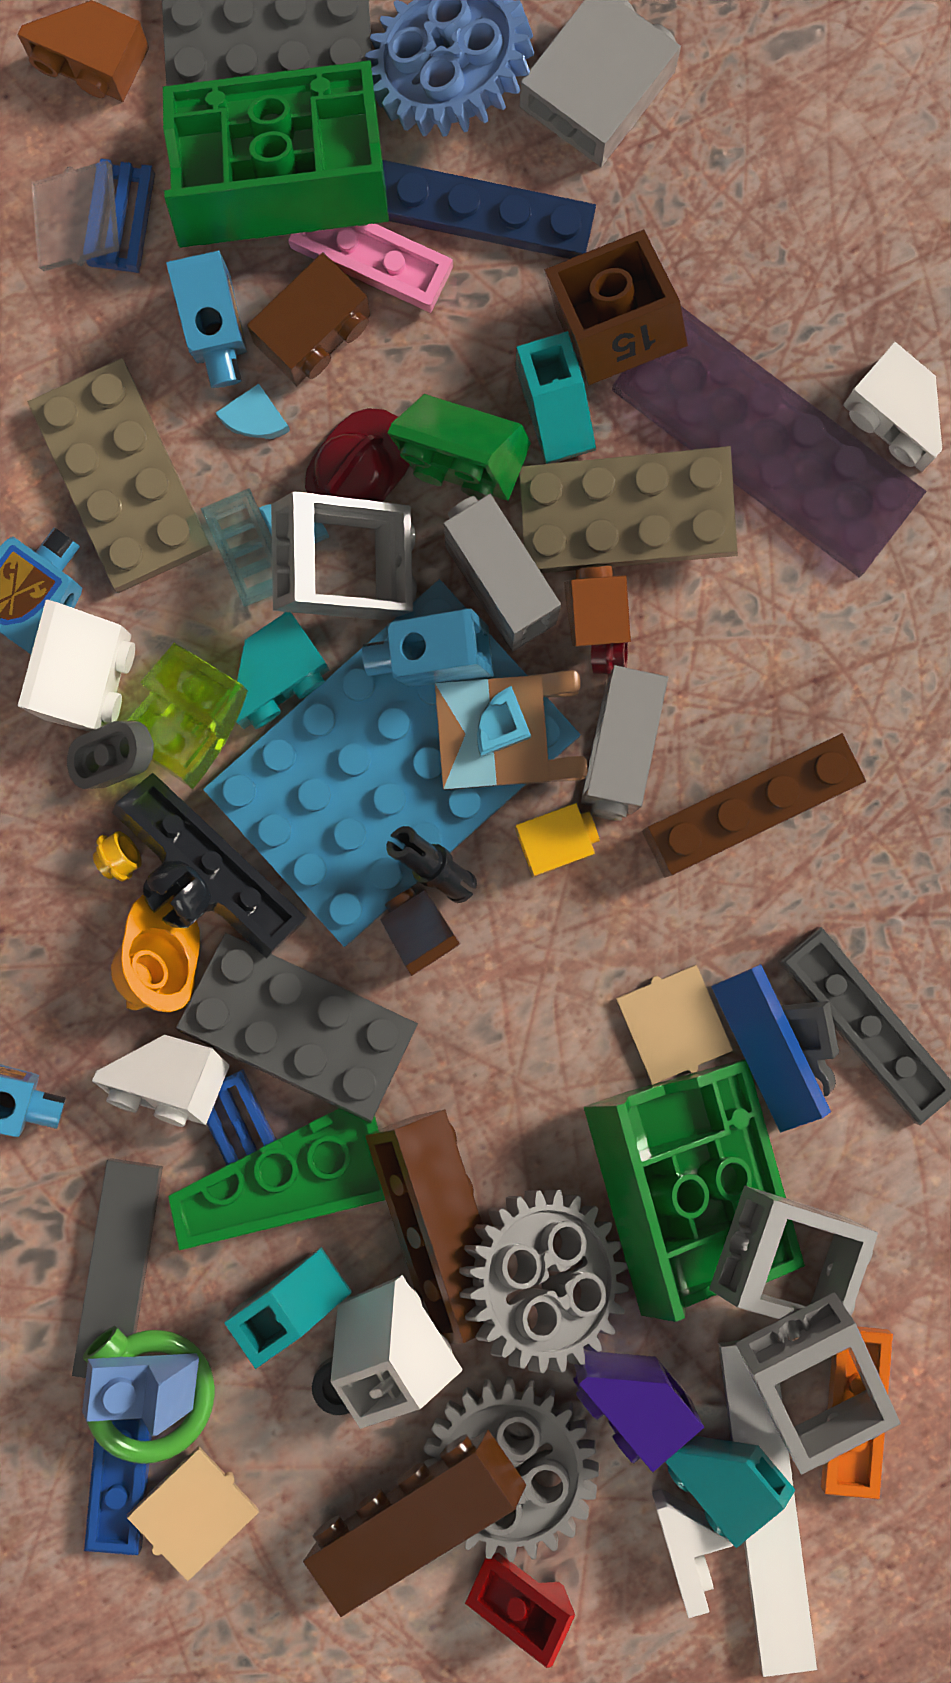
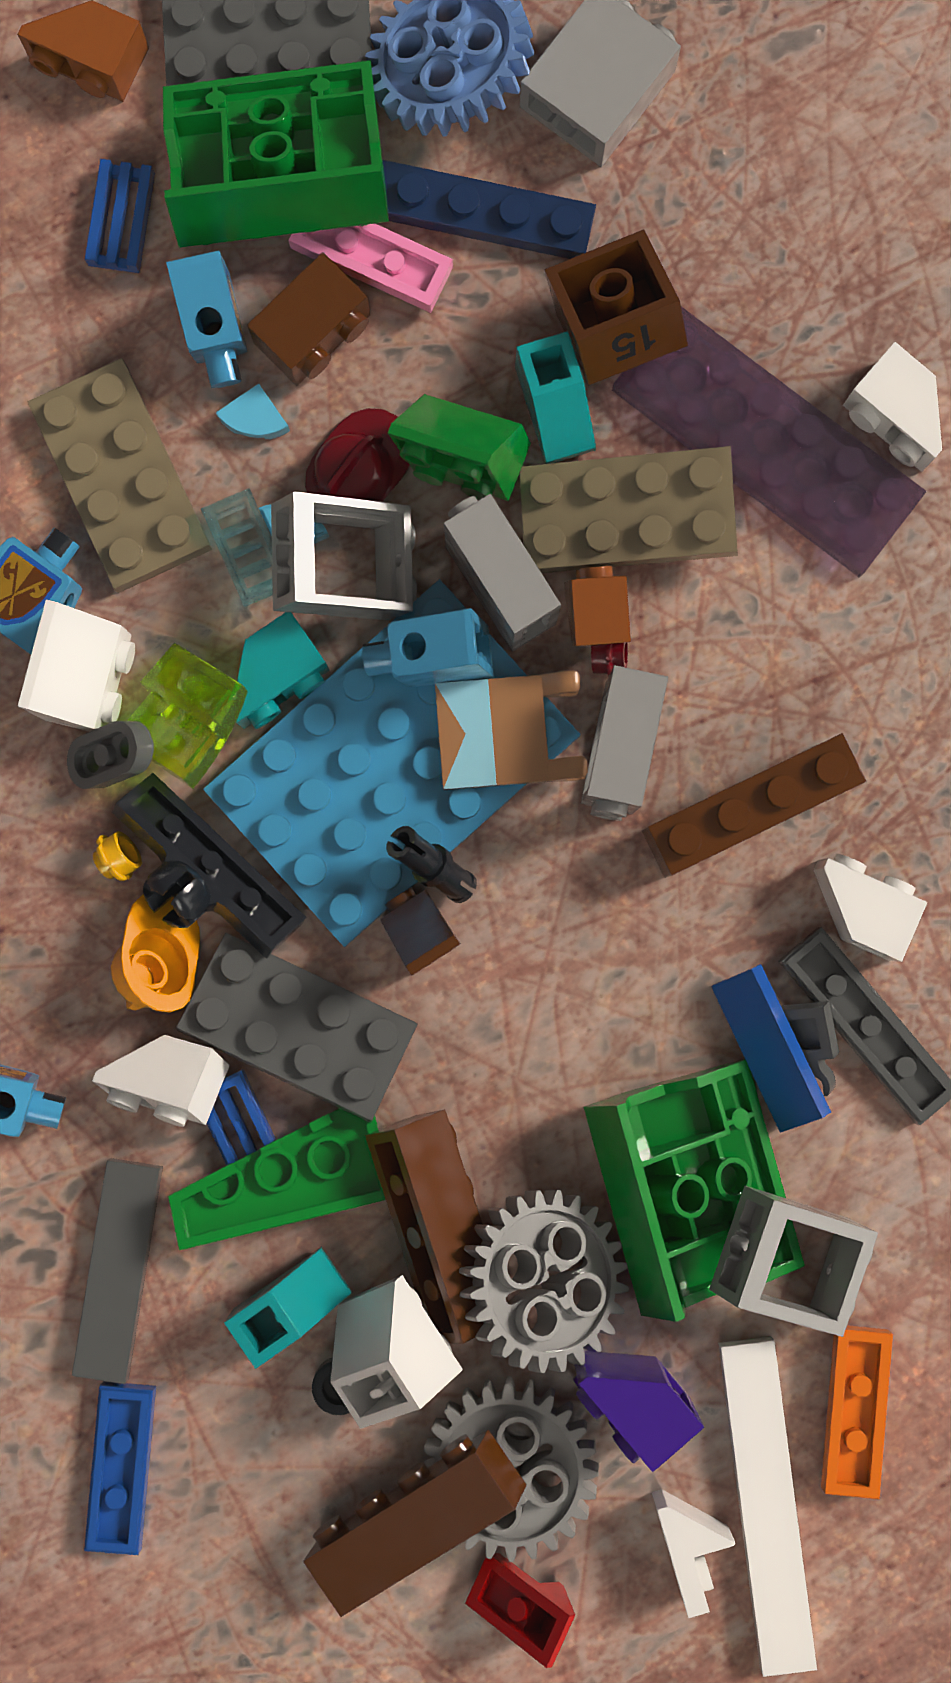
(75, 216): clear piece -> none
(115, 1344): bright green piece -> none
(142, 1387): medium blue slope -> none
(192, 1513): tan piece -> none
(501, 724): medium azure tile -> none
(557, 839): yellow brick -> none
(674, 1024): tan piece -> none
(732, 1484): teal slope -> none
(823, 1332): light grey window -> none
(868, 911): none -> white slope

